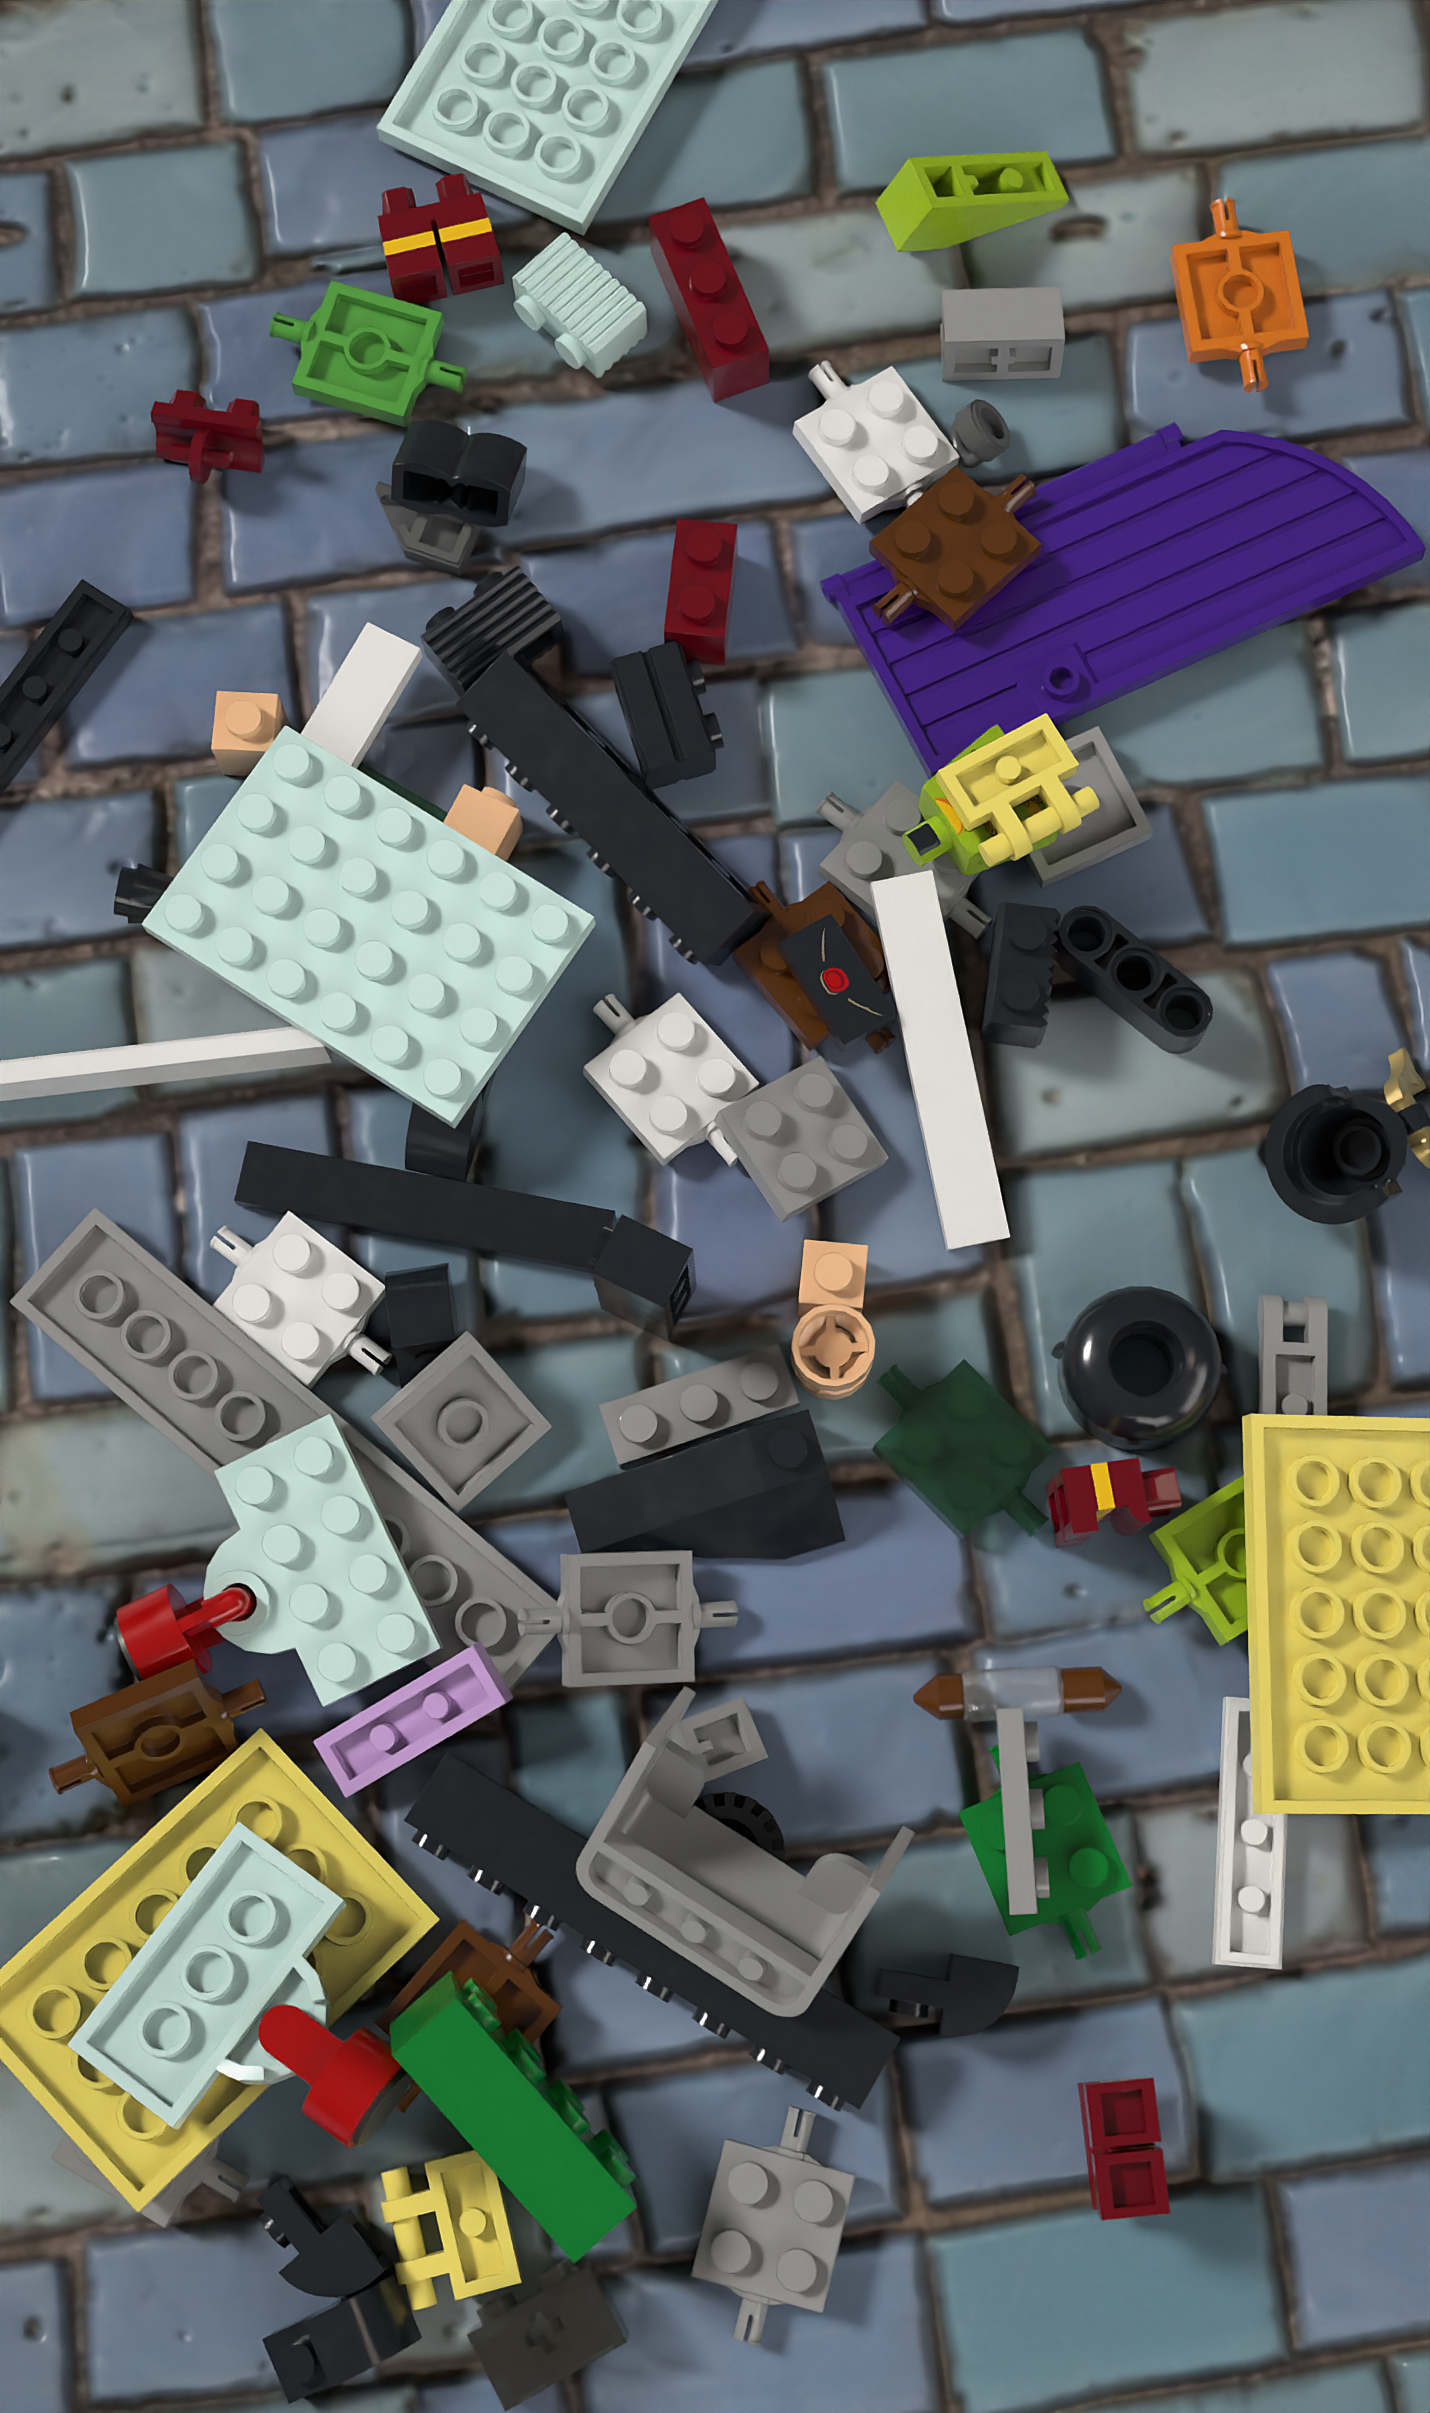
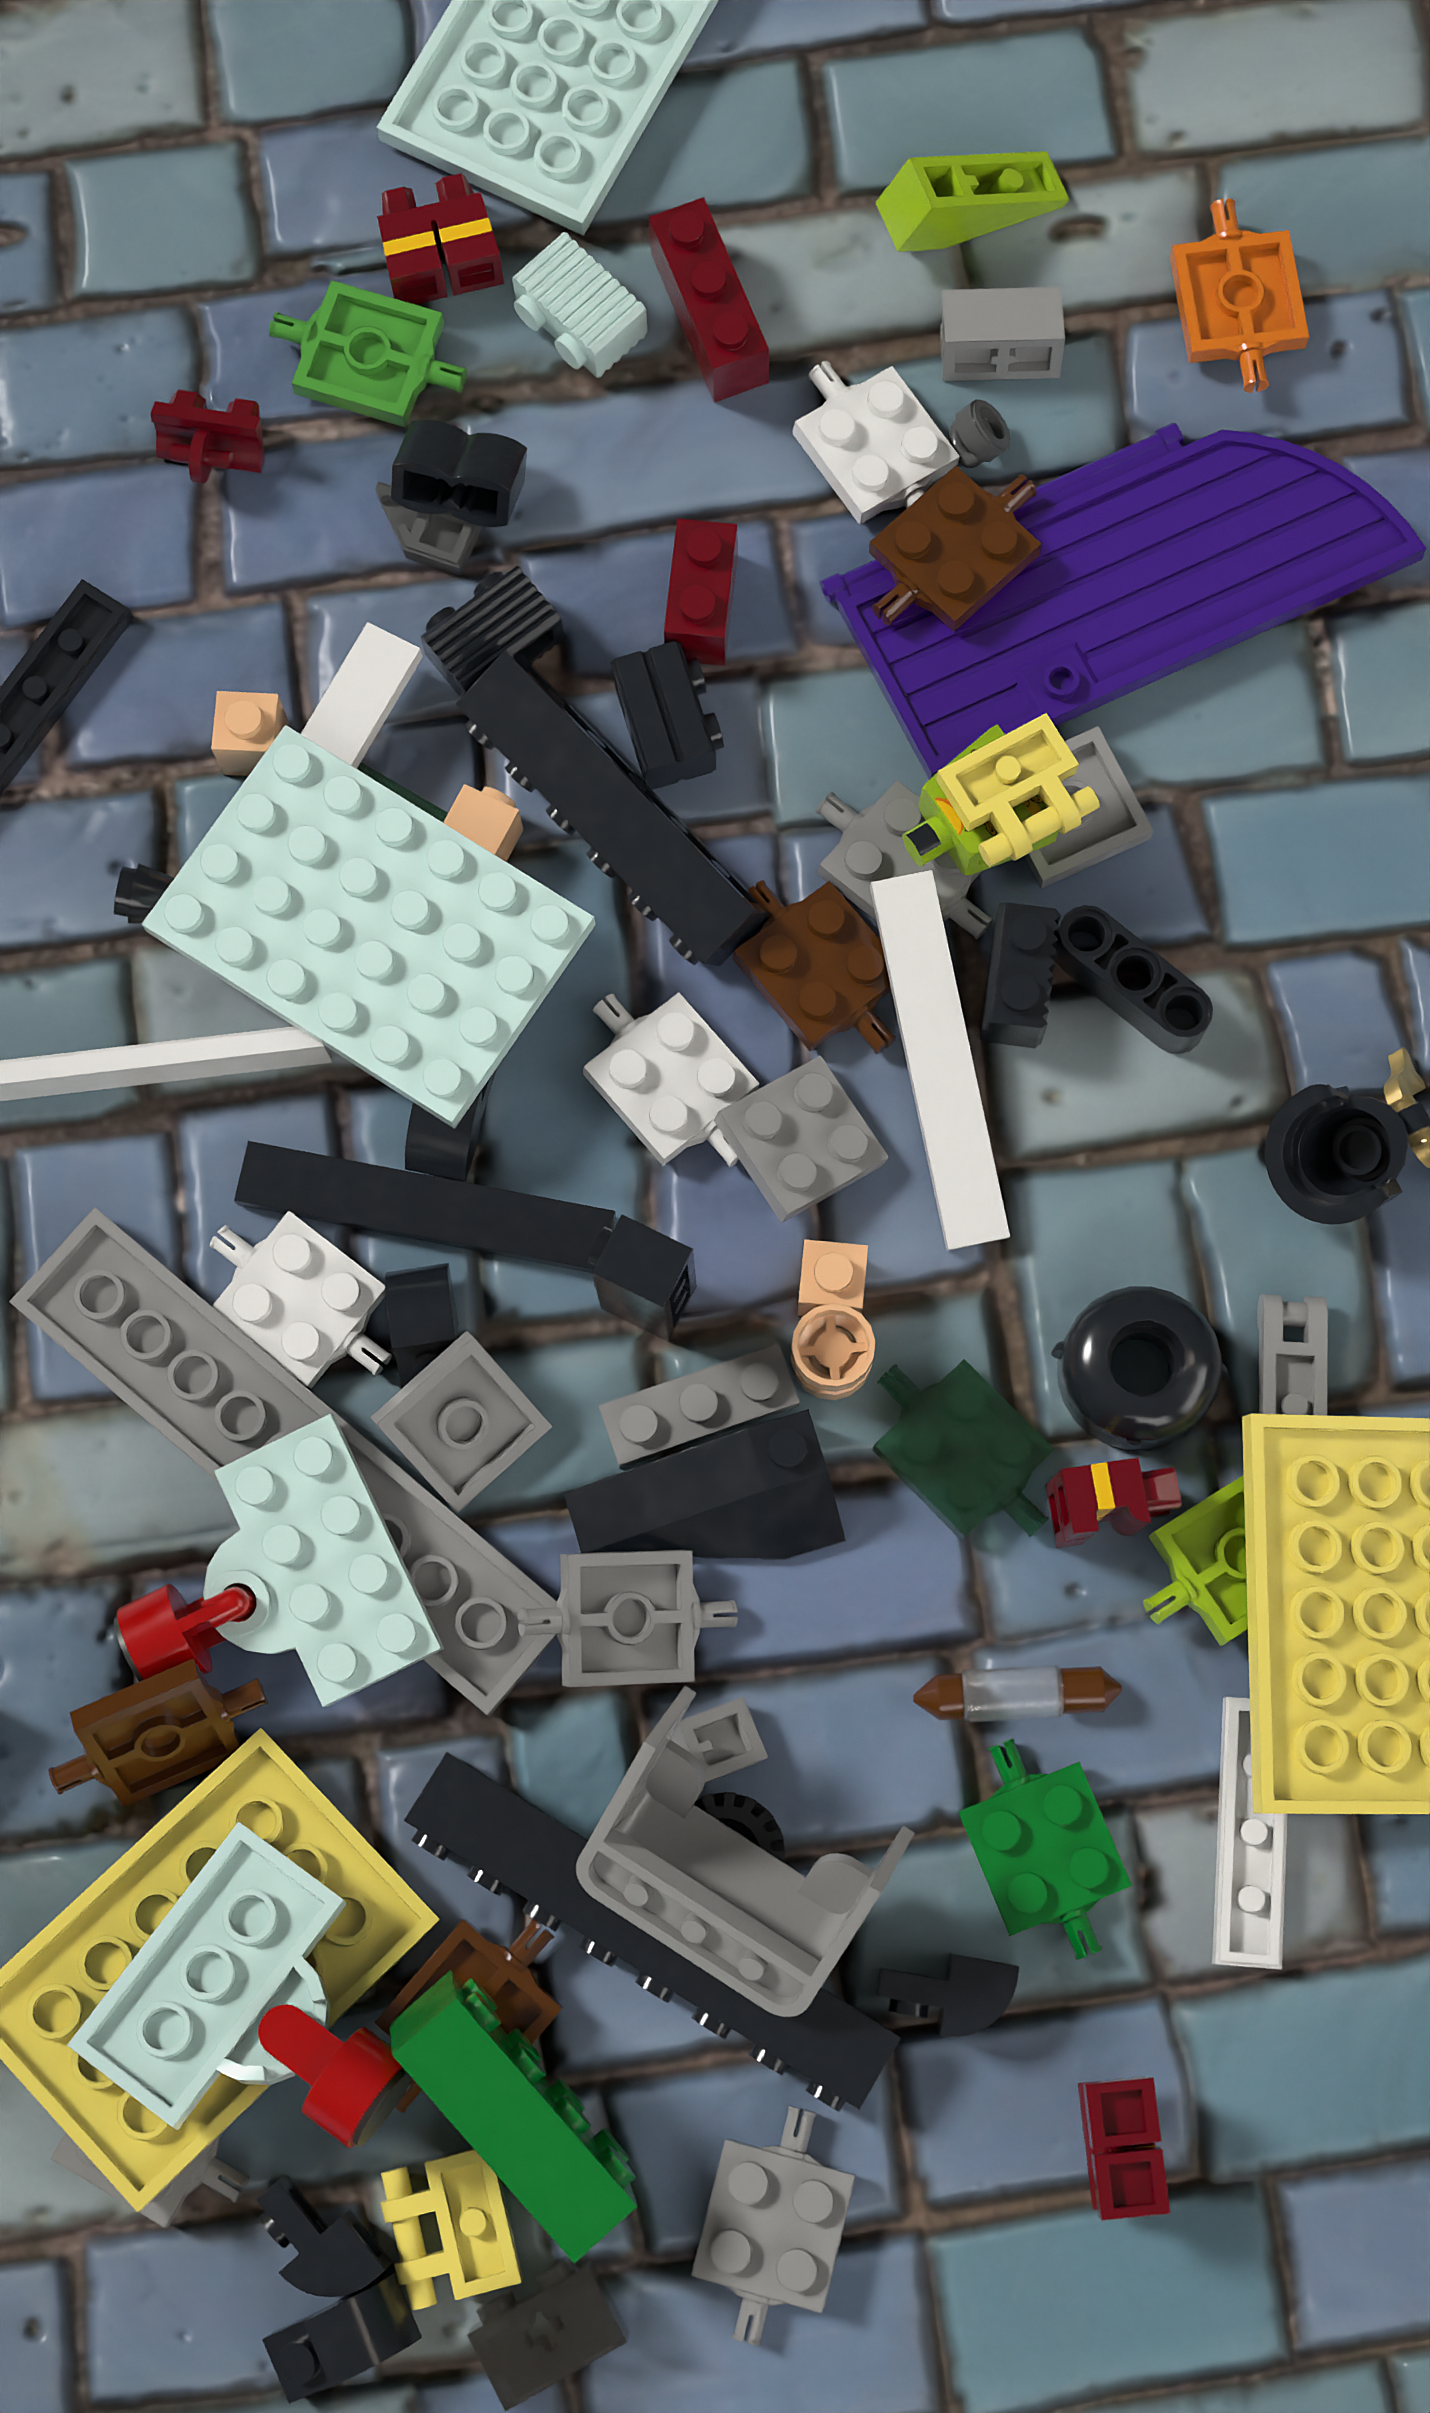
(413, 1719): lavender plate -> none
(836, 982): black tile -> none
(1021, 1811): light grey plate -> none

